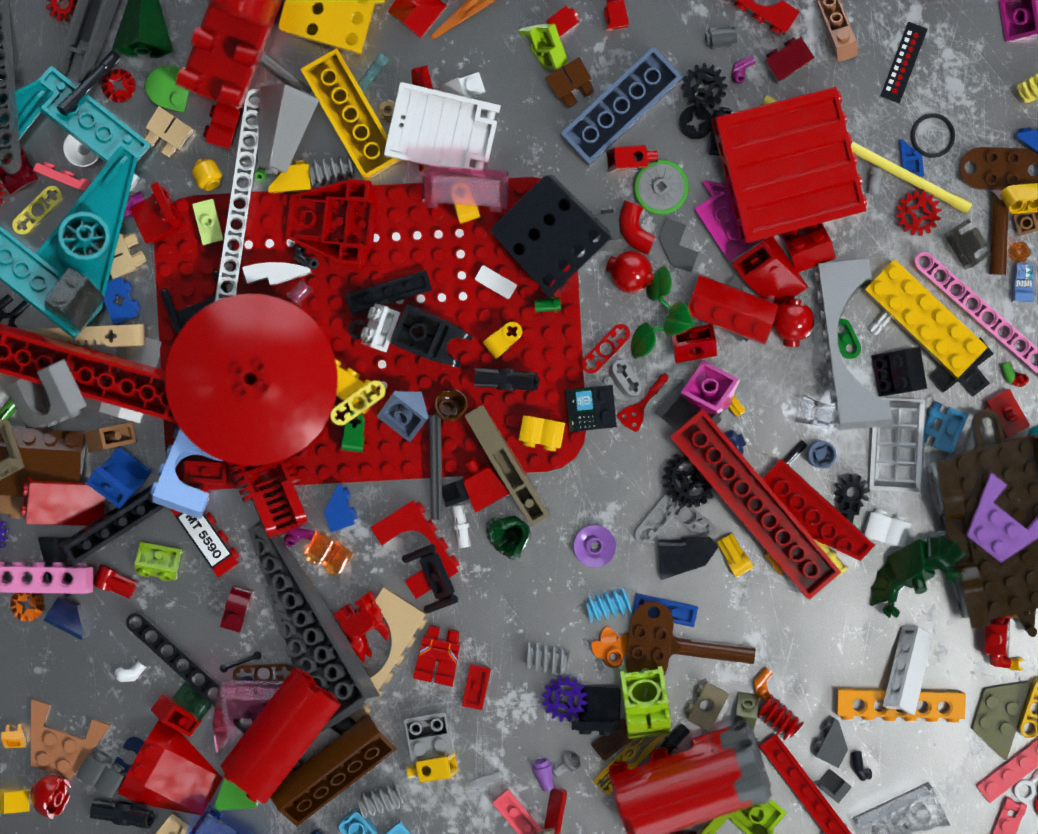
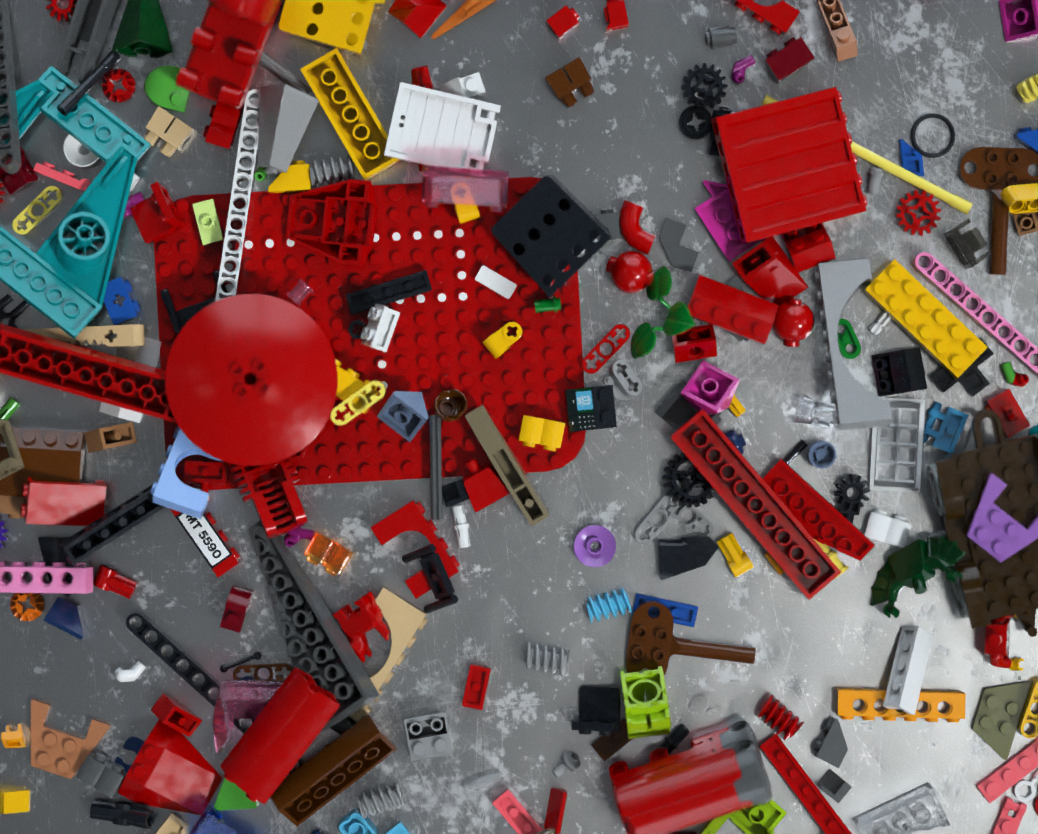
(50, 795): red cylinder -> none
(62, 393): light grey arch -> none
(74, 299): clear smoke slope -> none
(119, 477): blue panel -> none
(127, 262): tan hips -> none
(157, 561): lime bracket -> none
(192, 701): clear green bracket -> none
(206, 174): yellow head -> none
(274, 271): white slope -> none
(299, 256): black arm -> none
(338, 511): blue slope -> none
(354, 436): green piece -> none
(373, 71): clear light blue axle -> none
(382, 110): tan plate -> none
(434, 340): black brick -> none
(440, 650): red hips -> none
(441, 768): yellow torso -> none
(506, 379): black piece -> none
(508, 535): dark green hair -> none
(543, 771): medium lavender cone -> none
(546, 45): lime slope -> none
(558, 690): dark purple gear -> none
(609, 644): orange plate -> none
(621, 106): sand blue brick -> none
(623, 159): red torso -> none
(632, 754): yellow tile -> none
(639, 407): red piece -> none
(674, 194): light grey wheel -> none
(707, 718): dark tan brick -> none
(747, 708): olive bracket -> none
(760, 684): orange arm -> none
(858, 766): black arm -> none
(903, 62): black sticker -> none
(1019, 246): clear orange plate -> none
(1023, 283): medium blue leg -> none

